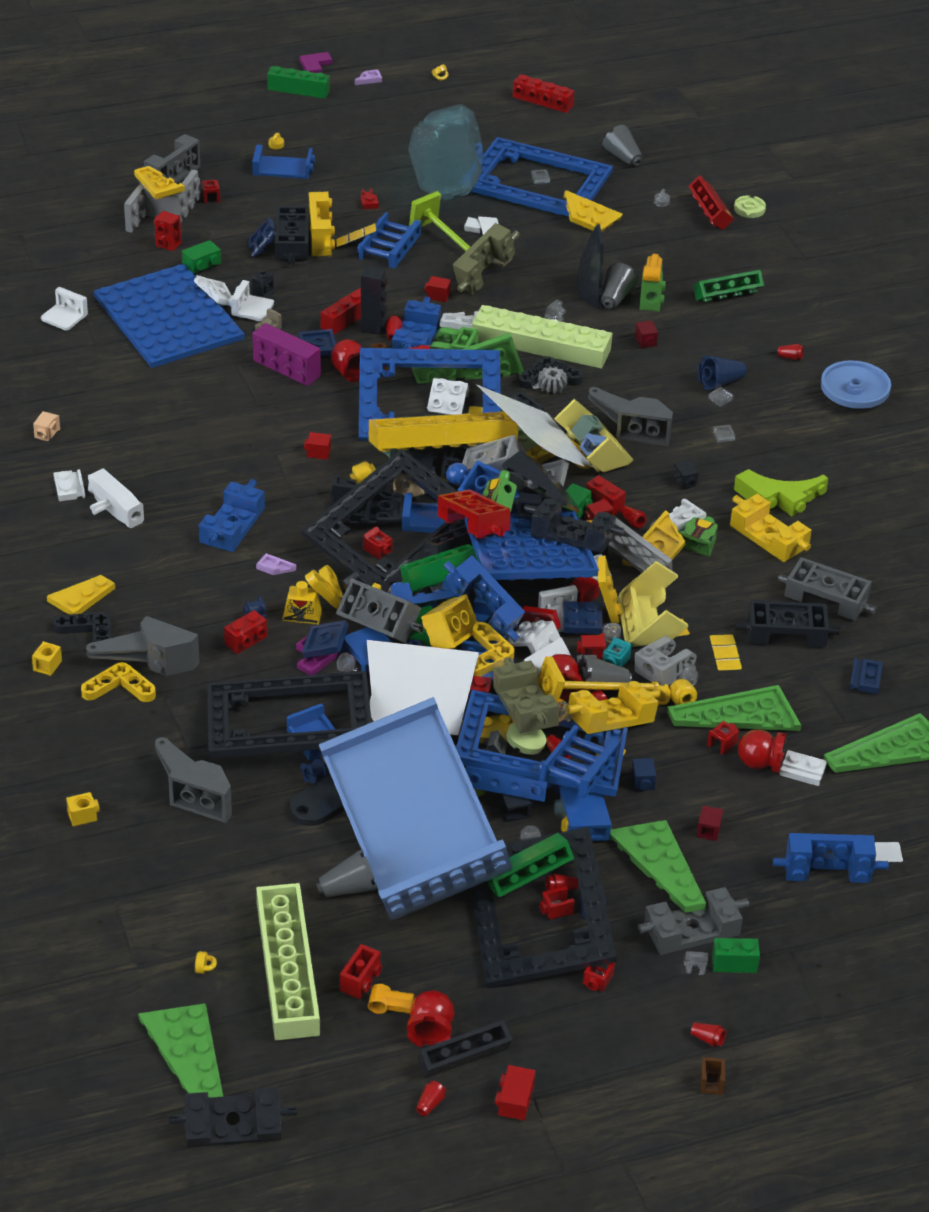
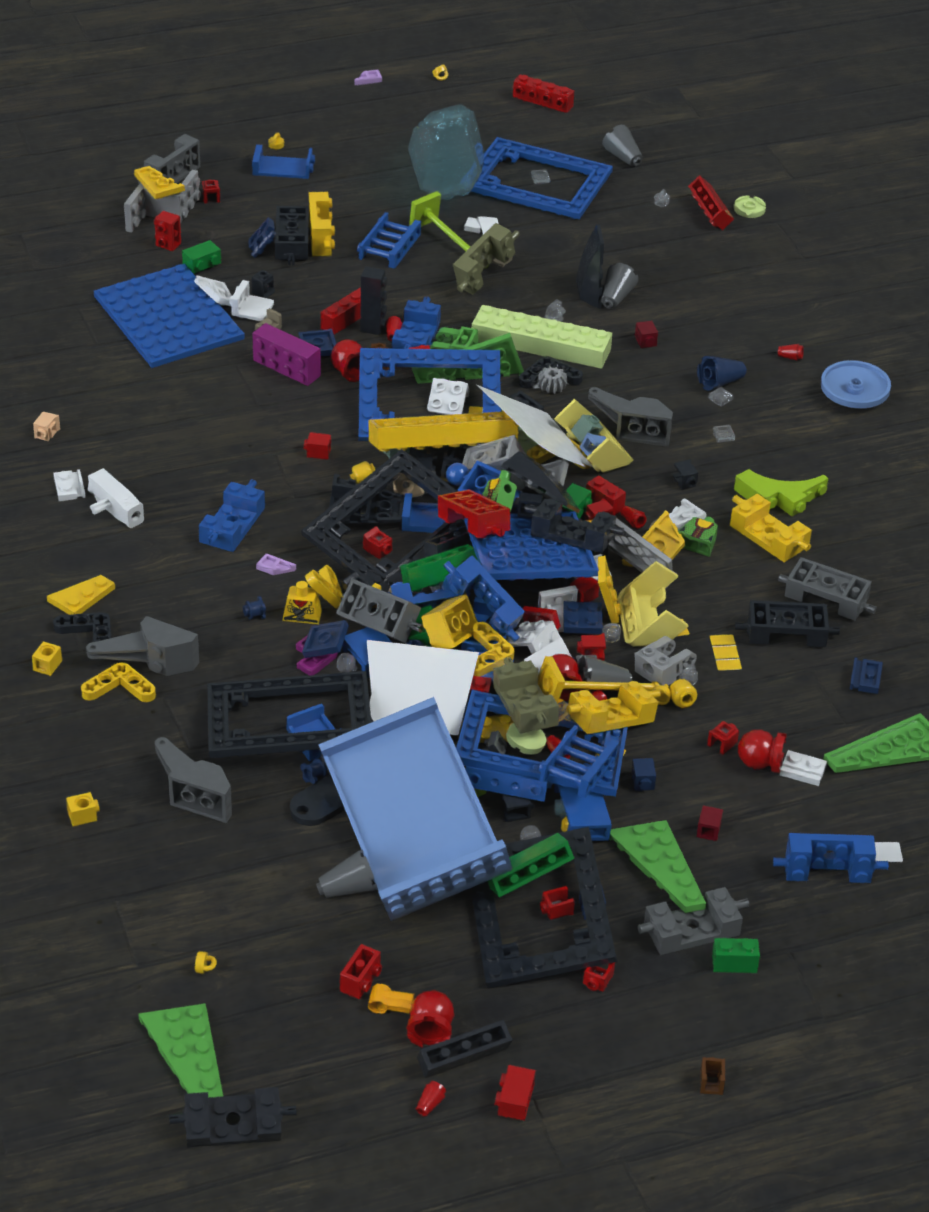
(68, 310): white bracket -> none
(245, 632): red brick -> none
(287, 962): yellowish green brick -> none
(298, 82): green brick -> none
(314, 61): magenta tile -> none
(355, 235): yellow sticker -> none
(369, 200): red plate -> none
(438, 288): red brick -> none
(457, 320): white wing -> none
(556, 881): red cone -> none
(588, 213): yellow wing -> none
(617, 652): teal window -> none
(651, 294): bright green brick -> none
(652, 270): light orange piece -> none
(695, 958): clear tile -> none
(709, 1033): red cone -> none
(727, 285): green brick -> none
(751, 709): bright green wing -> none

